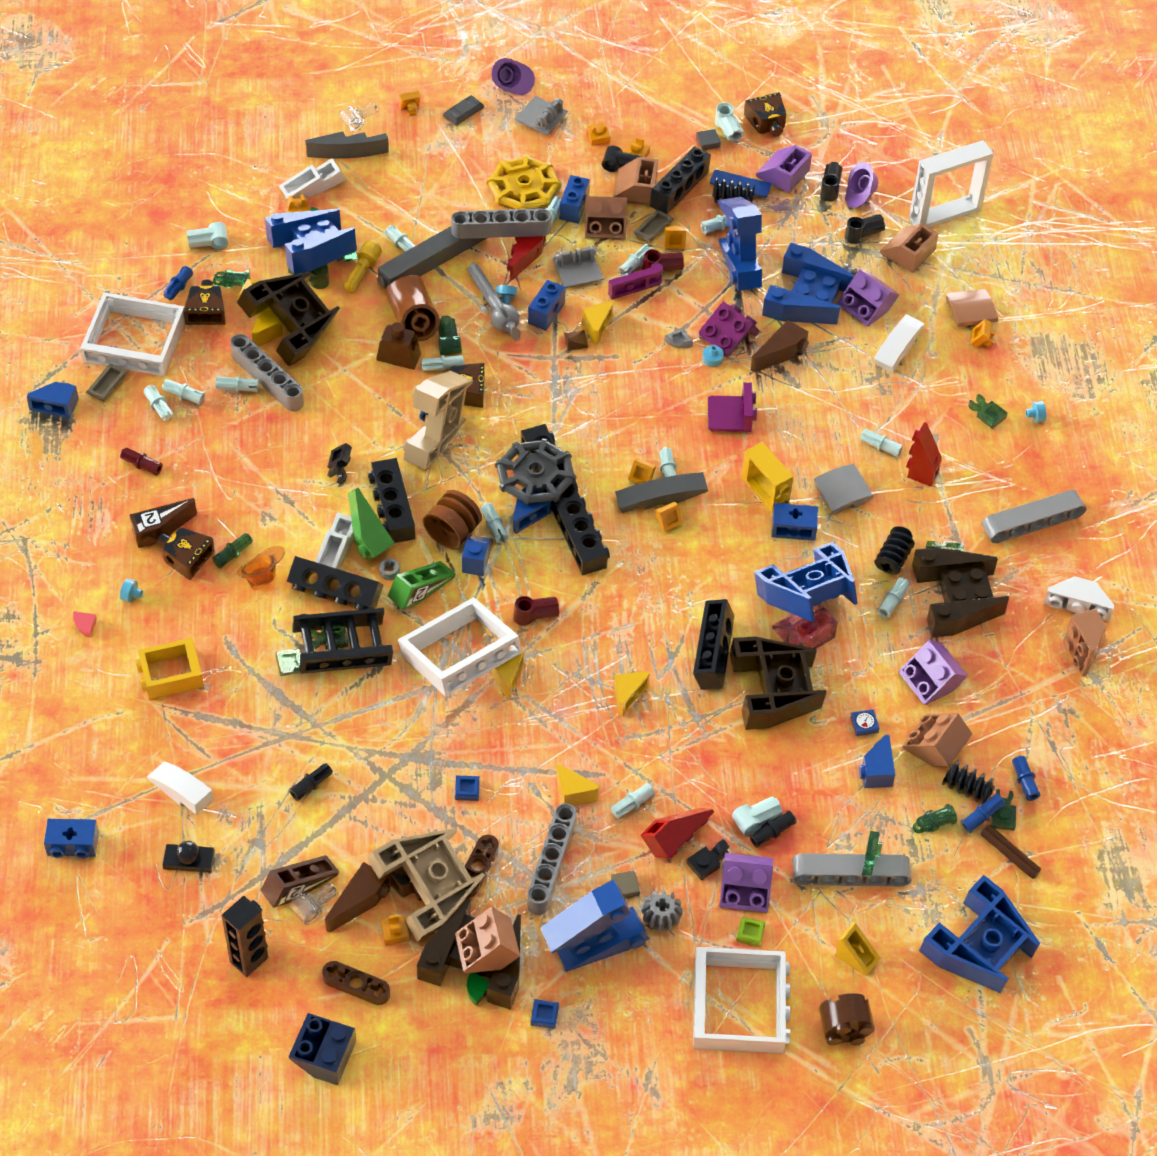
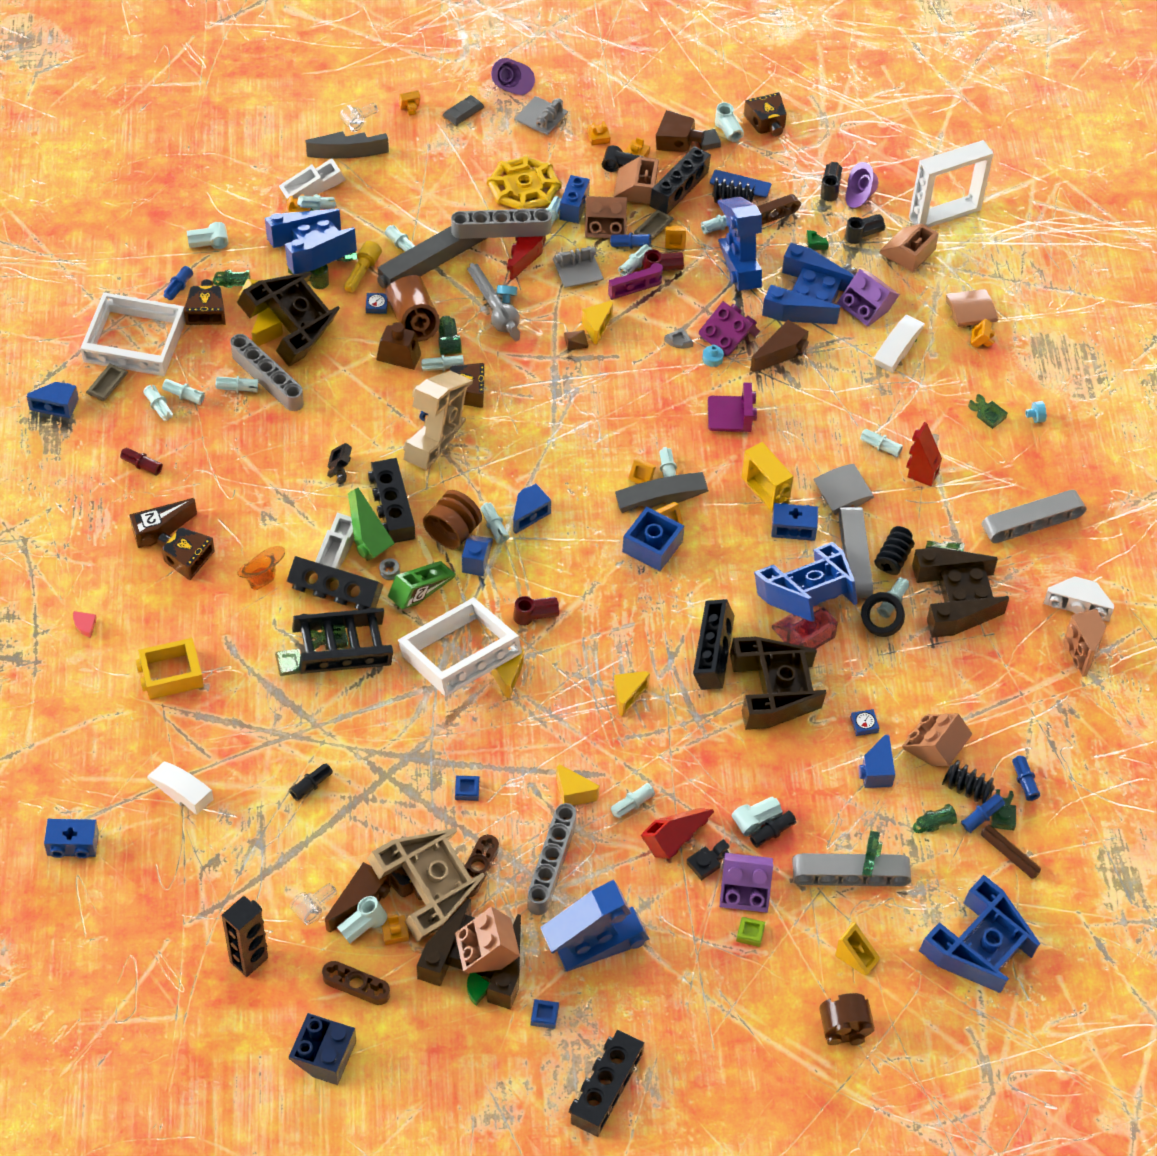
(130, 591): medium azure tile -> none
(188, 857): black tile -> none
(232, 550): clear green axle -> none
(289, 881): reddish brown slope -> none
(316, 202): none -> light aqua axle
(368, 915): none -> light aqua piece
(376, 303): none -> tile
(535, 481): dark grey plate -> none
(546, 305): blue brick -> none
(572, 516): black brick -> none
(591, 1117): none -> black brick
(627, 883): dark tan tile -> none
(630, 240): none -> blue axle
(653, 538): none -> blue brick
(668, 917): light grey gear -> none
(677, 132): none -> reddish brown torso
(748, 959): white window -> none
(783, 207): none -> reddish brown beam
(786, 167): medium lavender slope -> none
(815, 241): none -> green tile
(856, 548): none -> light grey beam
(882, 597): none -> black tyre
(932, 672): medium lavender slope -> none

